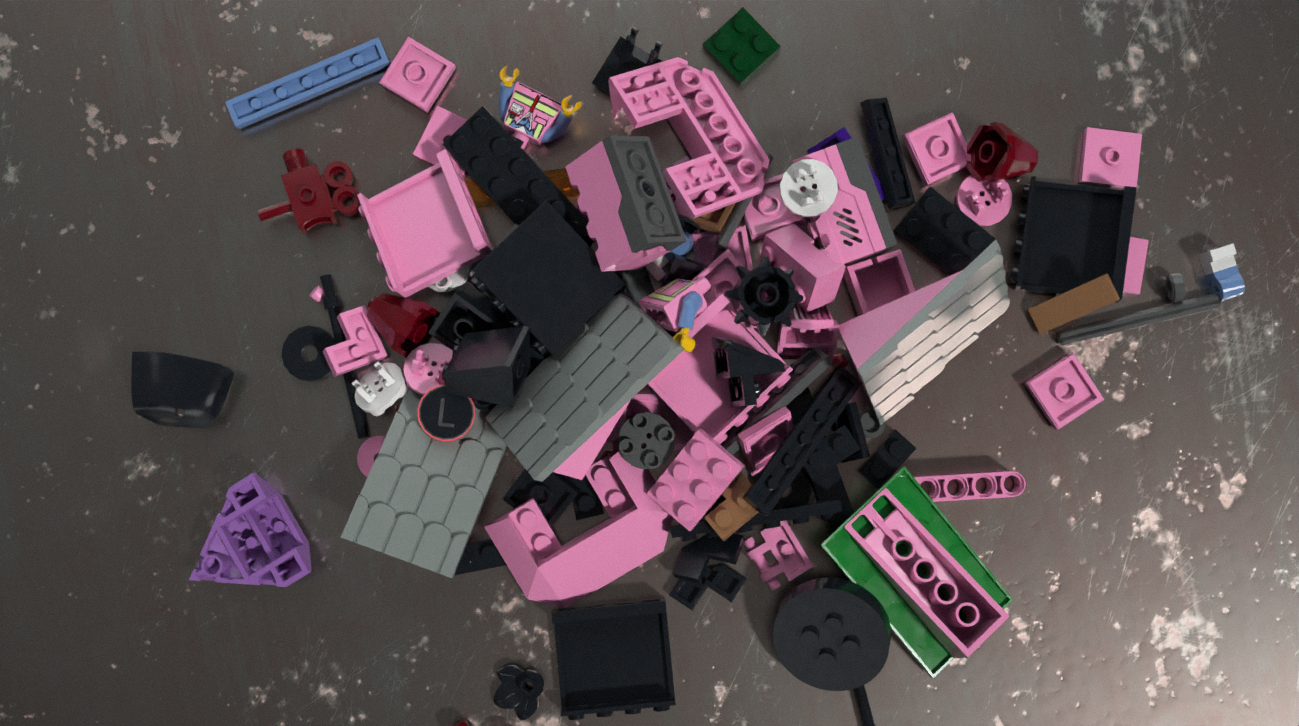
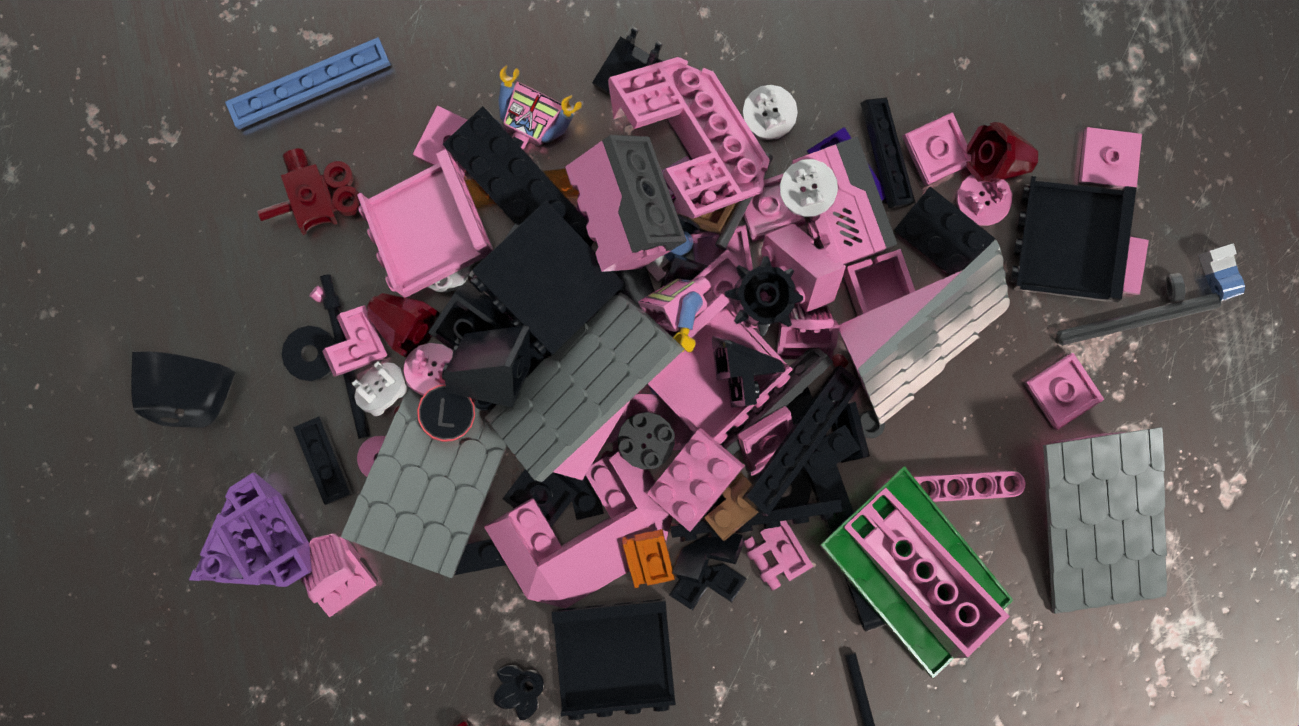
(323, 460): none -> black plate
(336, 574): none -> bright pink piece
(417, 74): bright pink plate -> none
(648, 558): none -> orange plate
(741, 46): dark green plate -> none
(775, 123): none -> white plate
(832, 634): black brick -> none
(886, 459): black plate -> none
(1074, 303): medium nougat tile -> none
(1106, 519): none -> light grey piece

